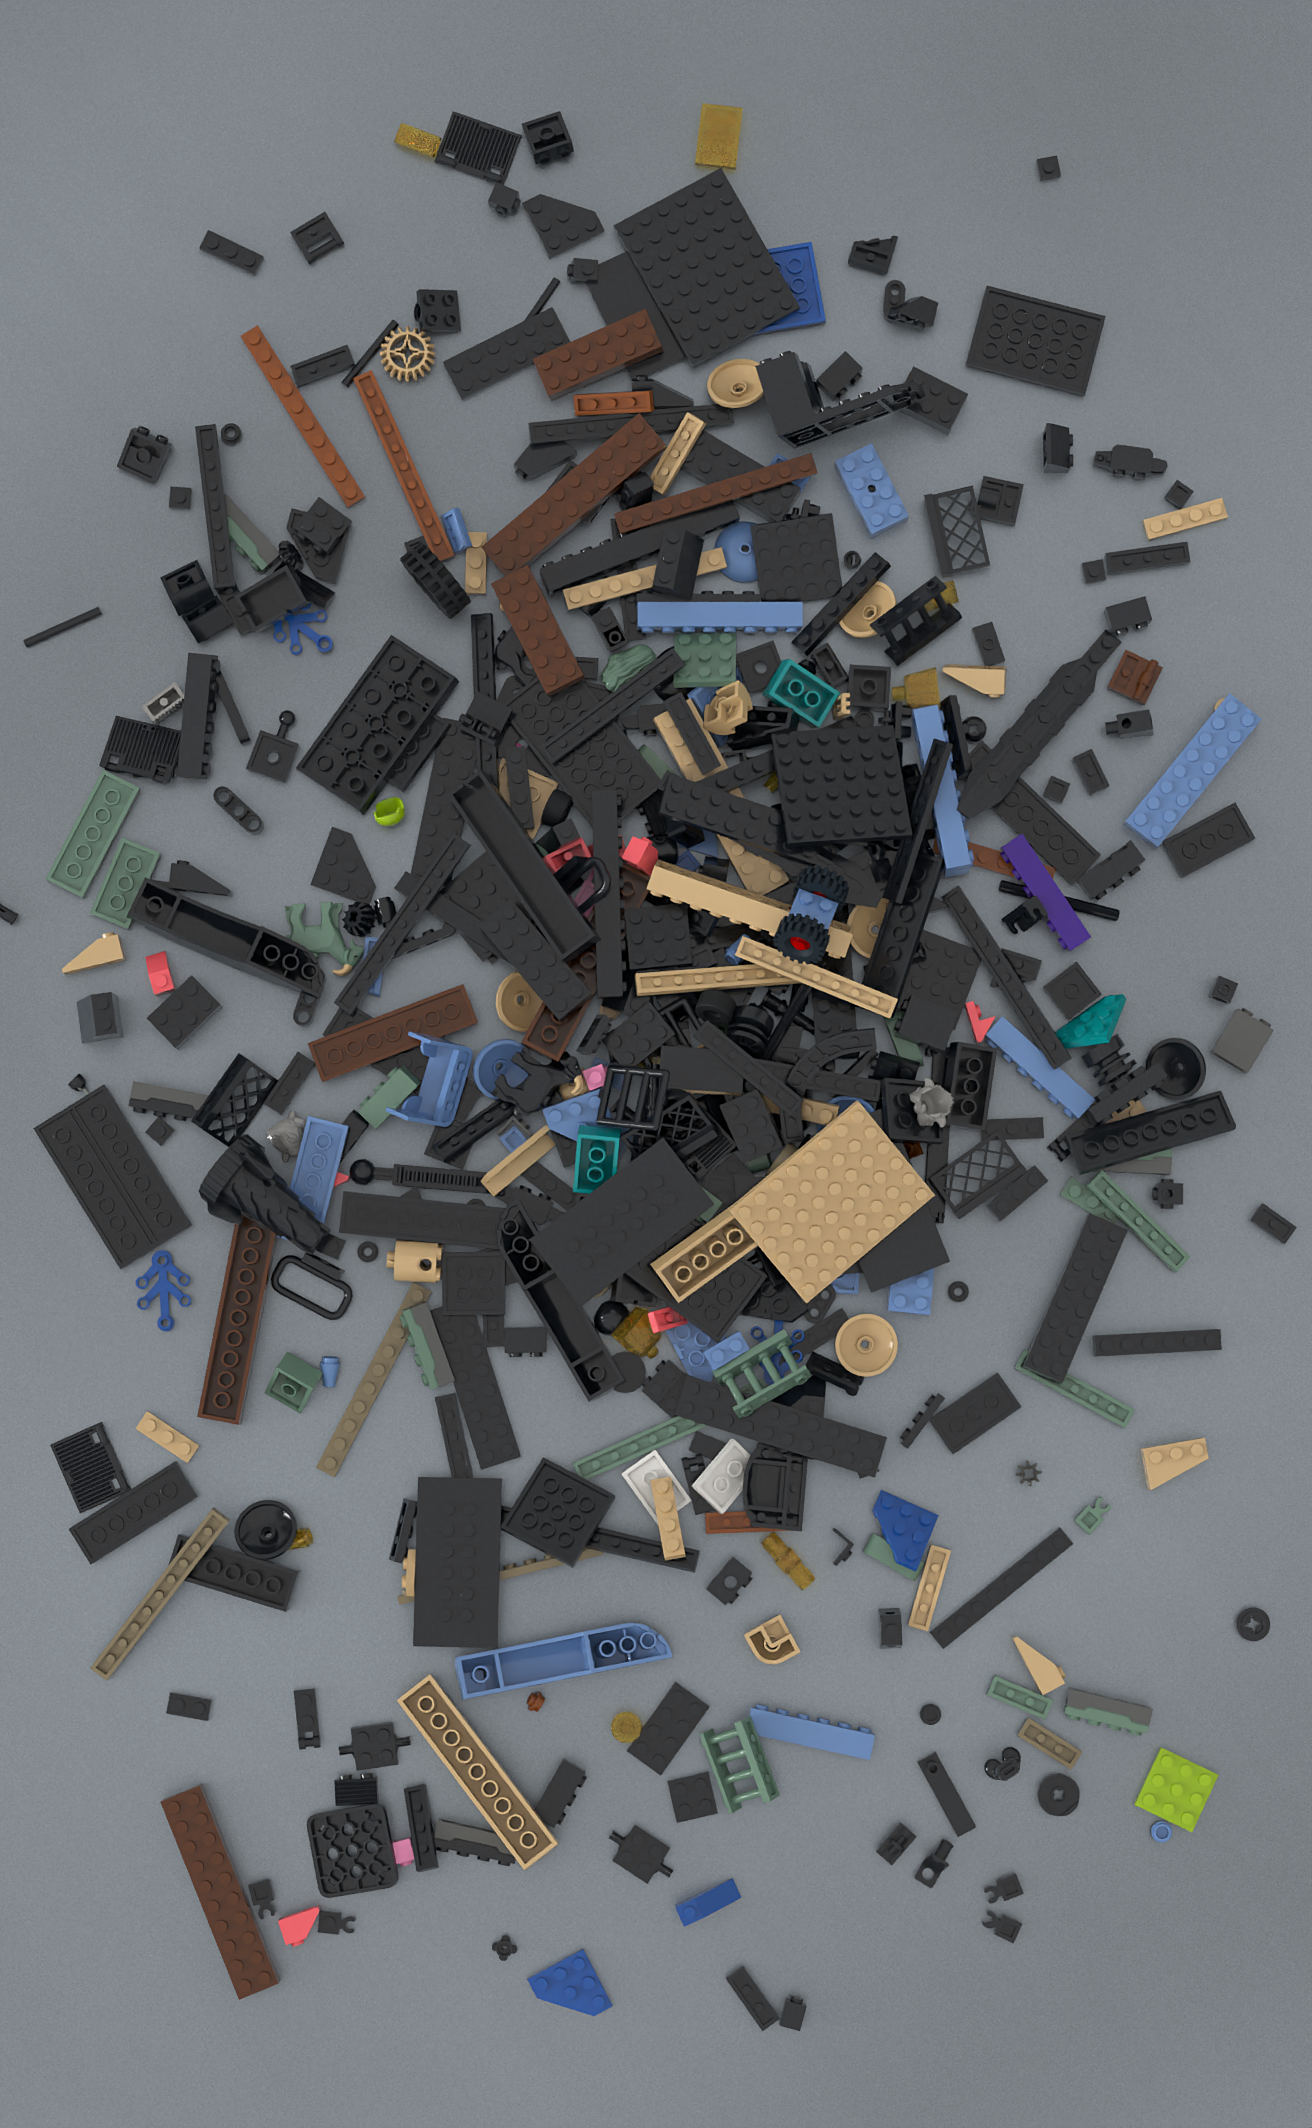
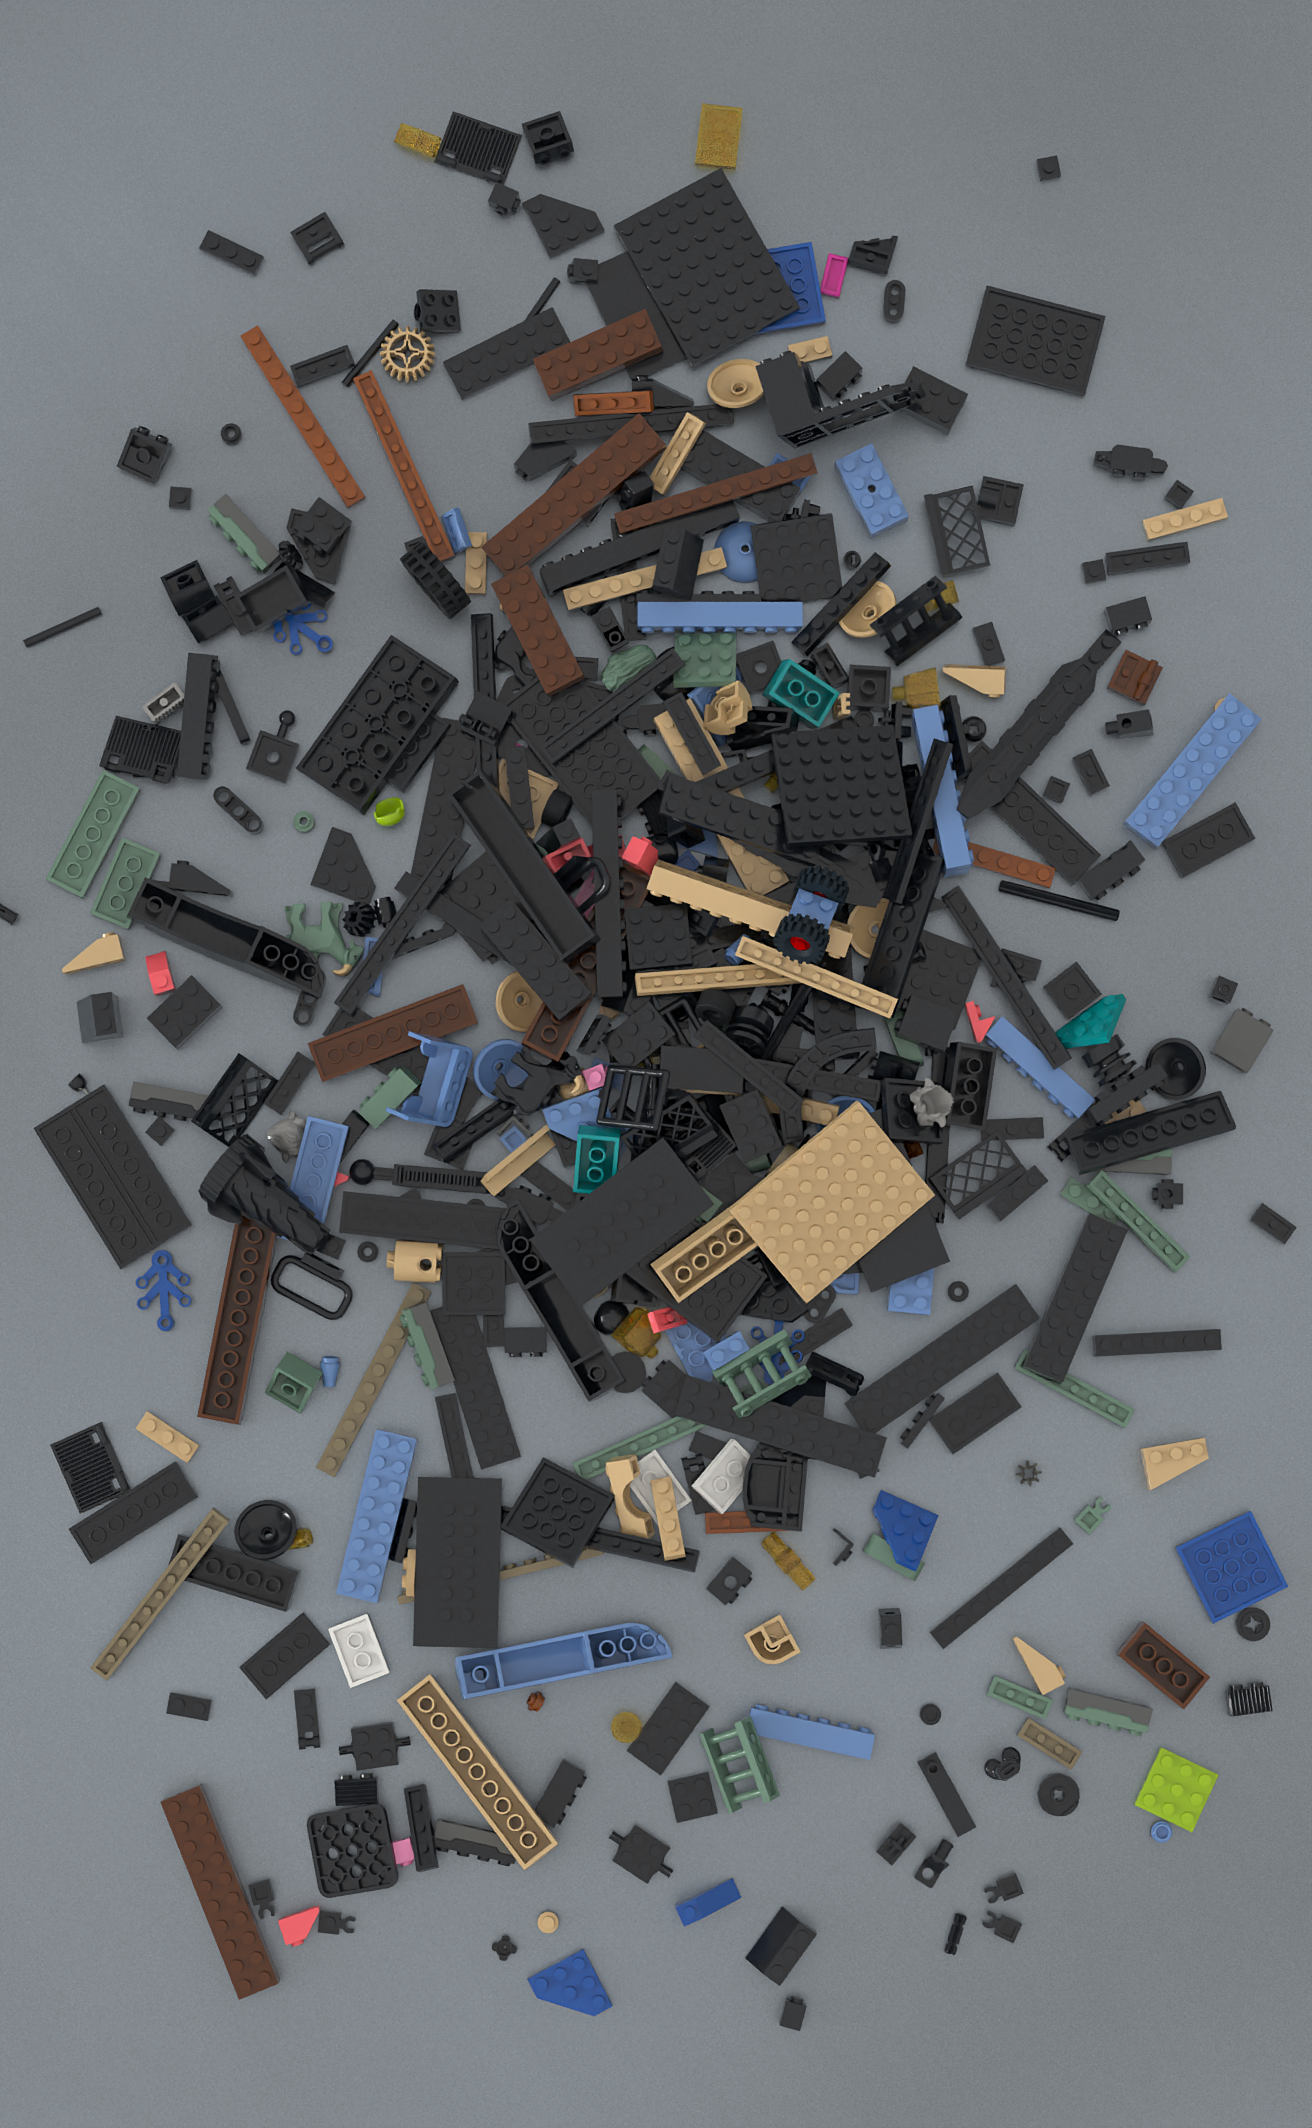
(215, 506): black plate -> none
(284, 1655): none -> black tile
(310, 823): none -> sand green plate
(359, 1650): none -> white plate
(377, 1516): none -> medium blue brick
(548, 1922): none -> tan plate
(622, 1472): none -> tan arch
(752, 1998): black plate -> none
(781, 1946): none -> black slope
(812, 350): none -> tan plate
(834, 275): none -> dark pink tile
(880, 1350): tan dish -> none
(916, 311): black slope -> none
(929, 1587): tan plate -> none
(942, 1360): none -> black brick
(955, 1934): none -> black axle
(1025, 915): black hinge -> none
(1040, 883): dark purple brick -> none
(1057, 449): black slope -> none
(1163, 1665): none -> reddish brown brick
(1231, 1567): none -> blue plate
(1248, 1699): none -> black brick

